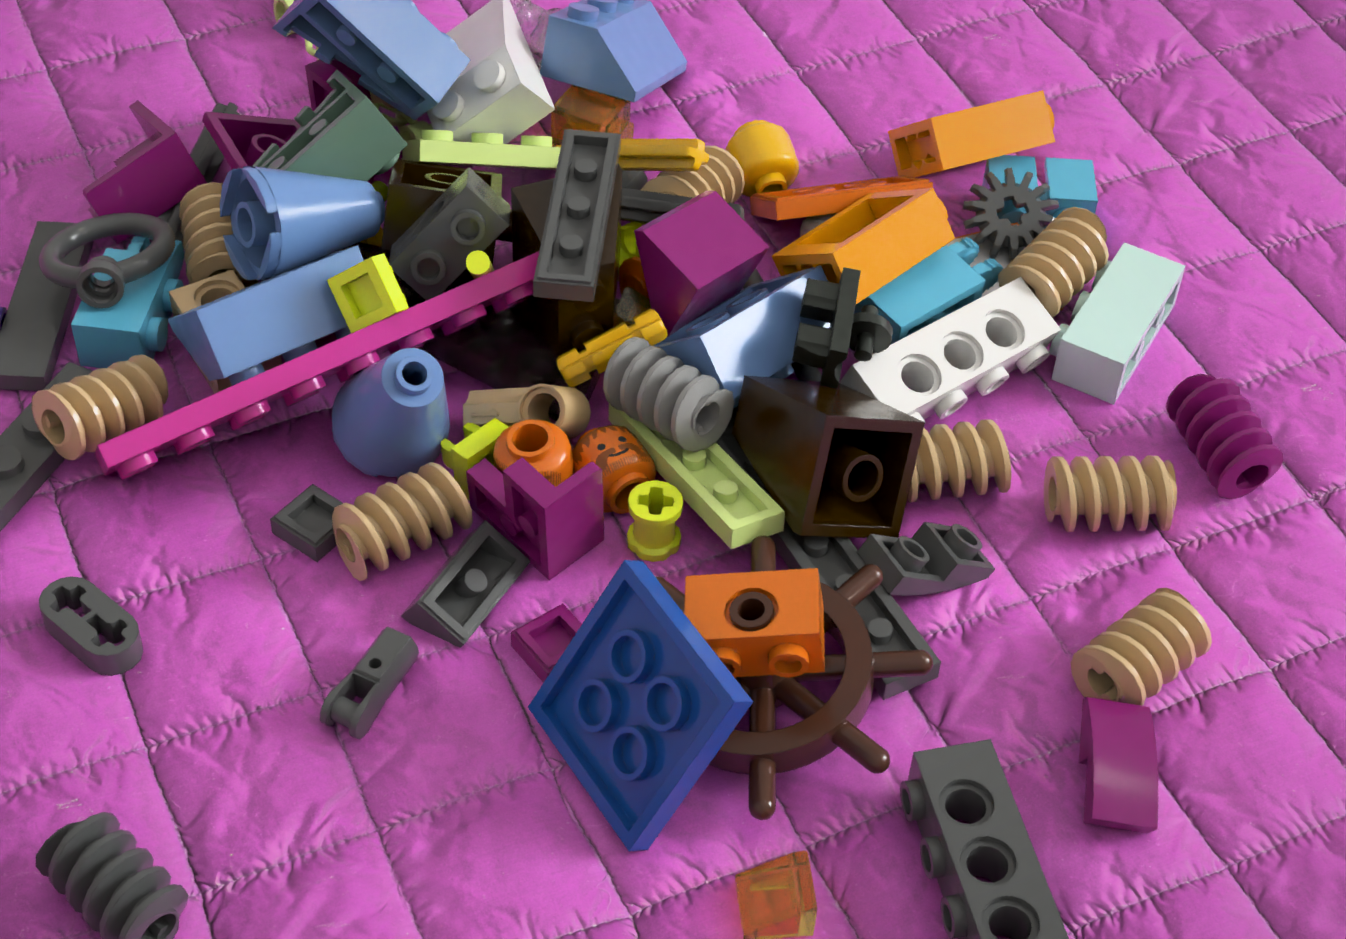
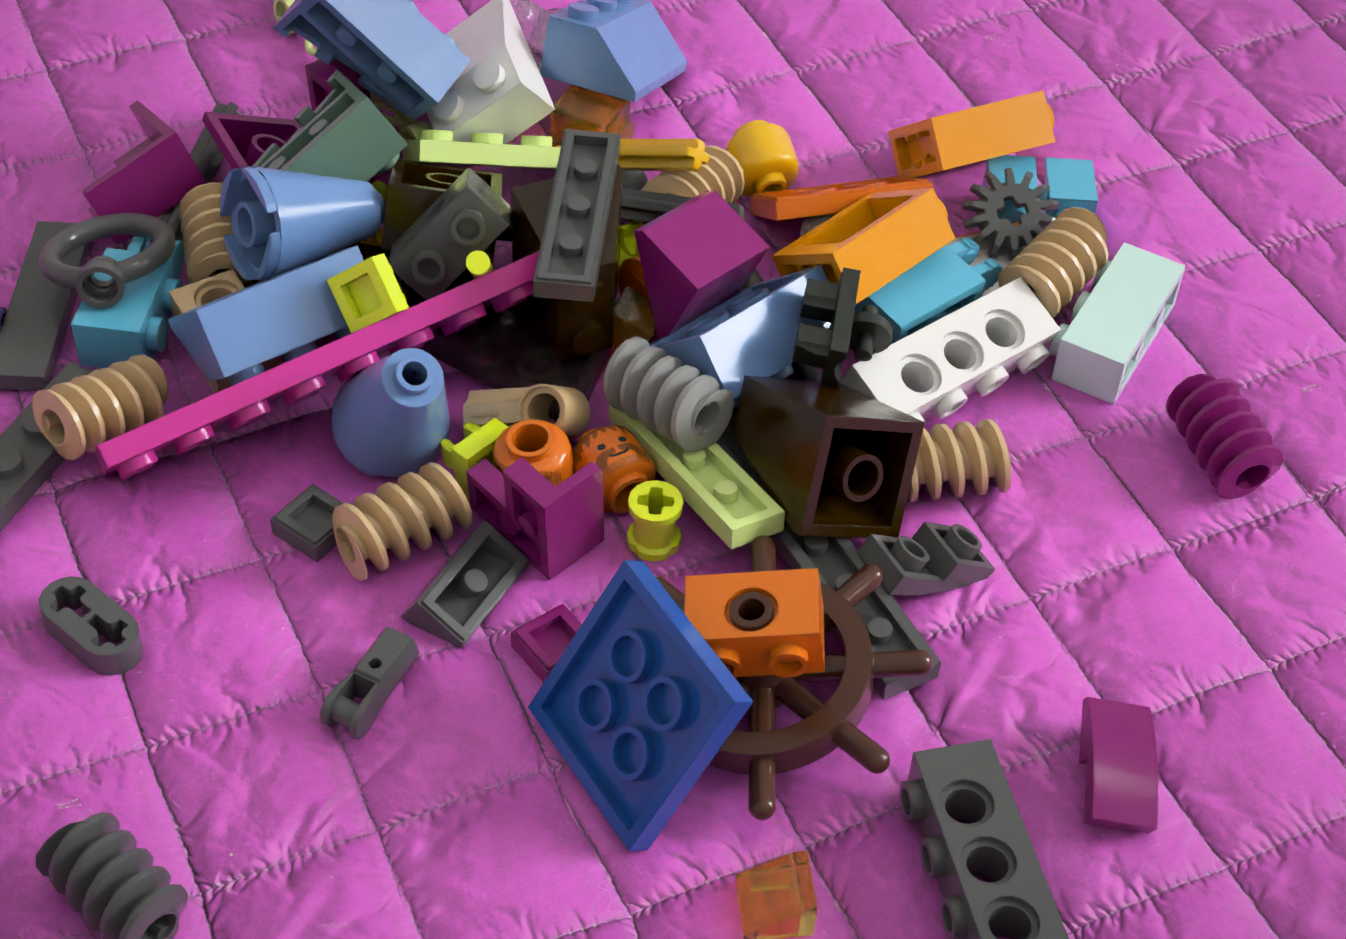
(577, 365): yellow axle -> none
(1110, 490): tan piece -> none
(1142, 649): tan piece -> none

